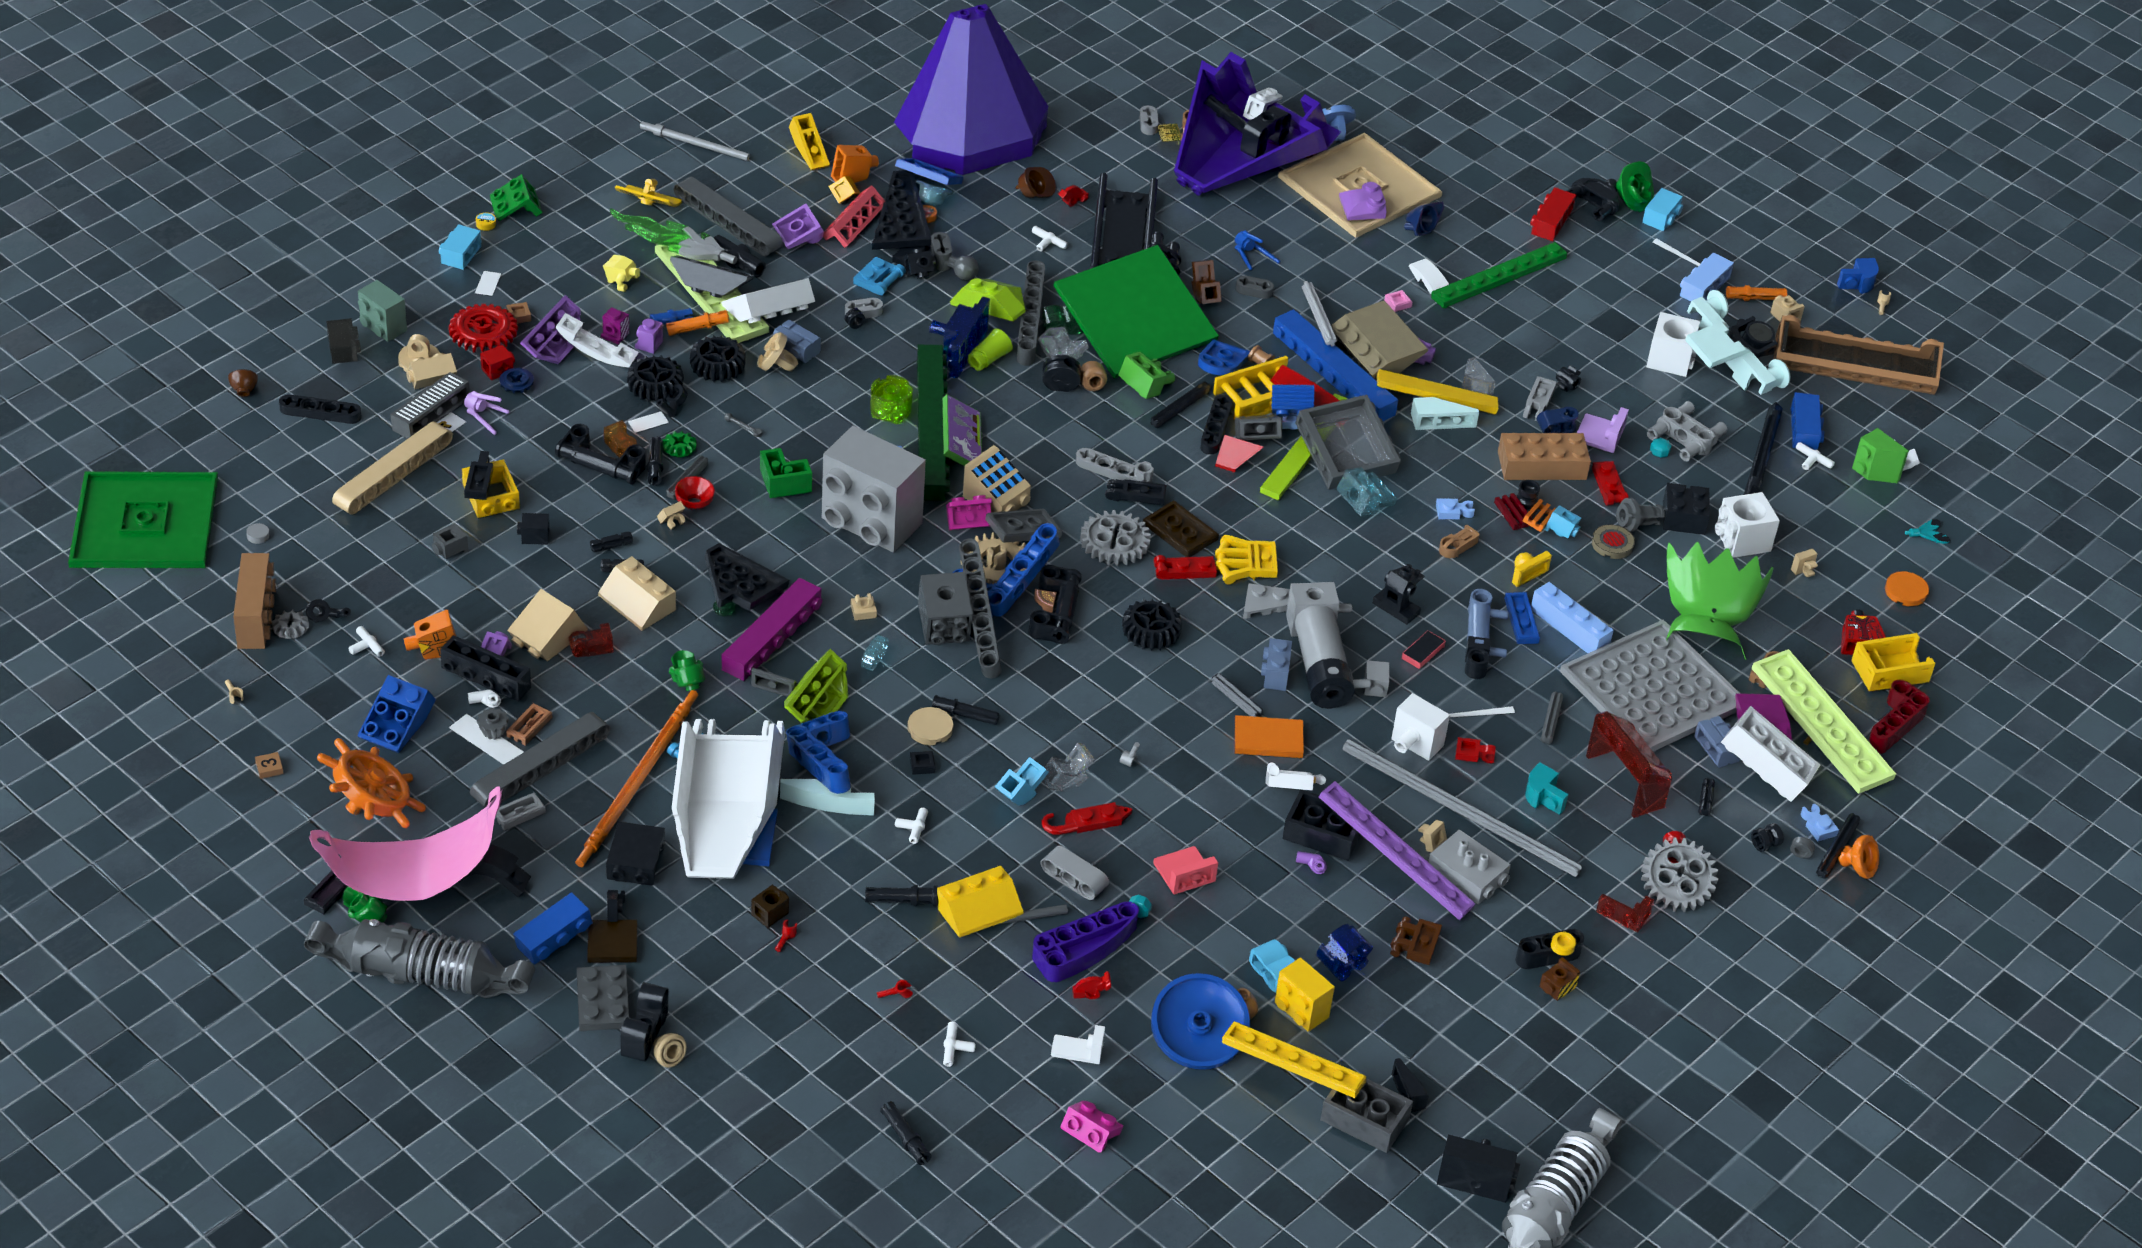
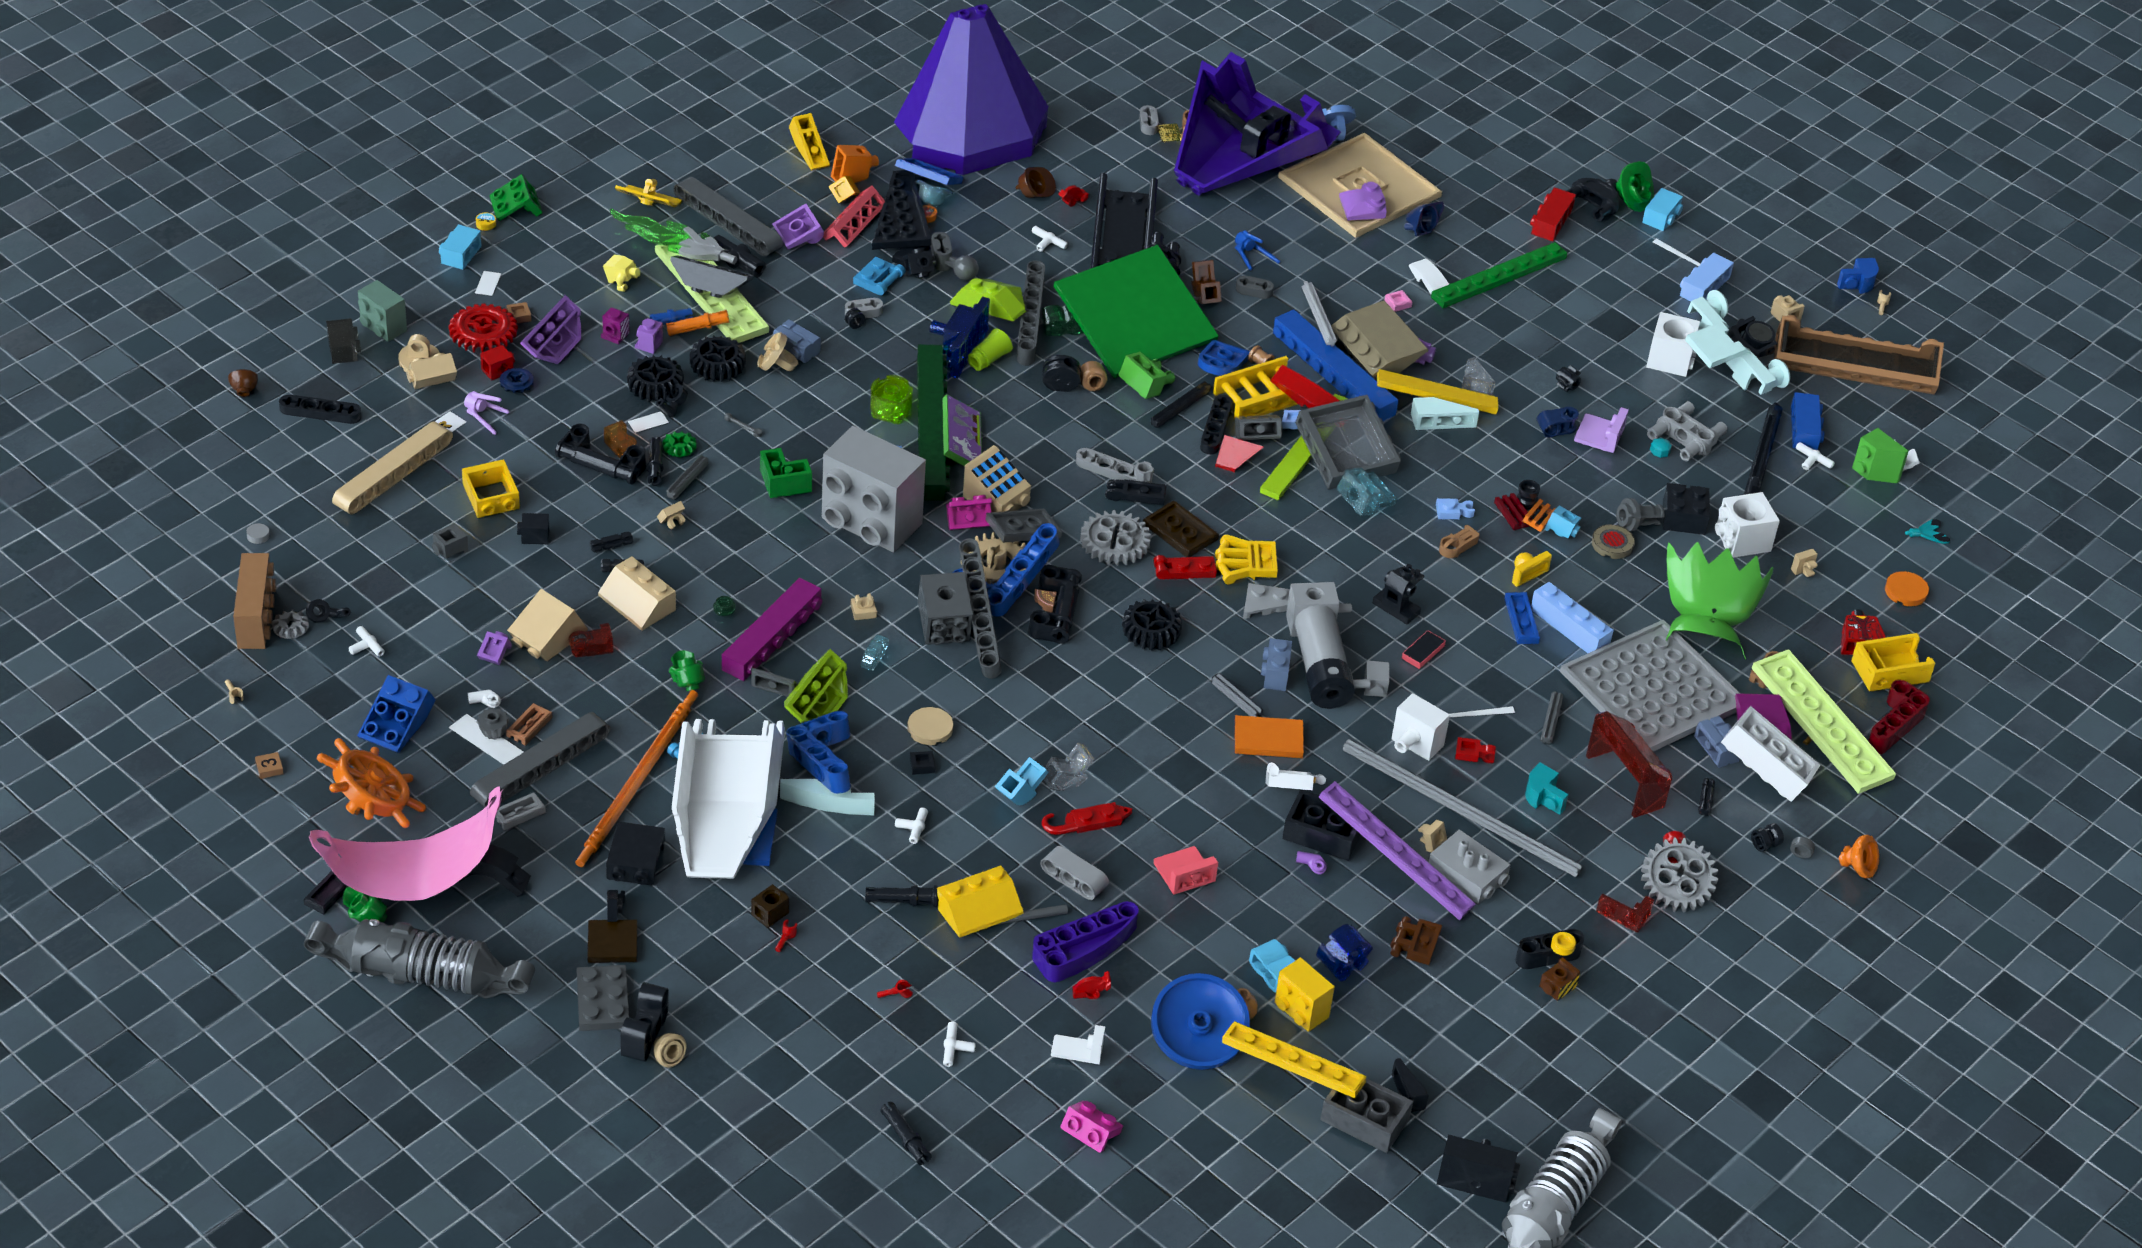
(144, 520): green tile -> none
(430, 405): dark grey brick -> none
(431, 634): orange torso -> none
(479, 477): black hinge -> none
(485, 668): black brick -> none
(553, 928): blue brick -> none
(594, 346): white slope -> none
(660, 130): light grey bar -> none
(697, 488): red piece -> none
(740, 578): black wing -> none
(770, 301): white slope -> none
(965, 710): black axle -> none
(1057, 342): clear brick -> none
(1128, 757): light grey hand -> none
(1143, 904): teal tile -> none
(1259, 101): white bracket -> none
(1291, 399): blue brick -> none
(1478, 642): sand blue piece -> none
(1539, 396): light grey hinge -> none
(1544, 456): medium nougat brick -> none
(1609, 482): red plate -> none
(1747, 293): orange pin -> none
(1819, 825): light blue plate -> none
(1838, 845): black axle -> none

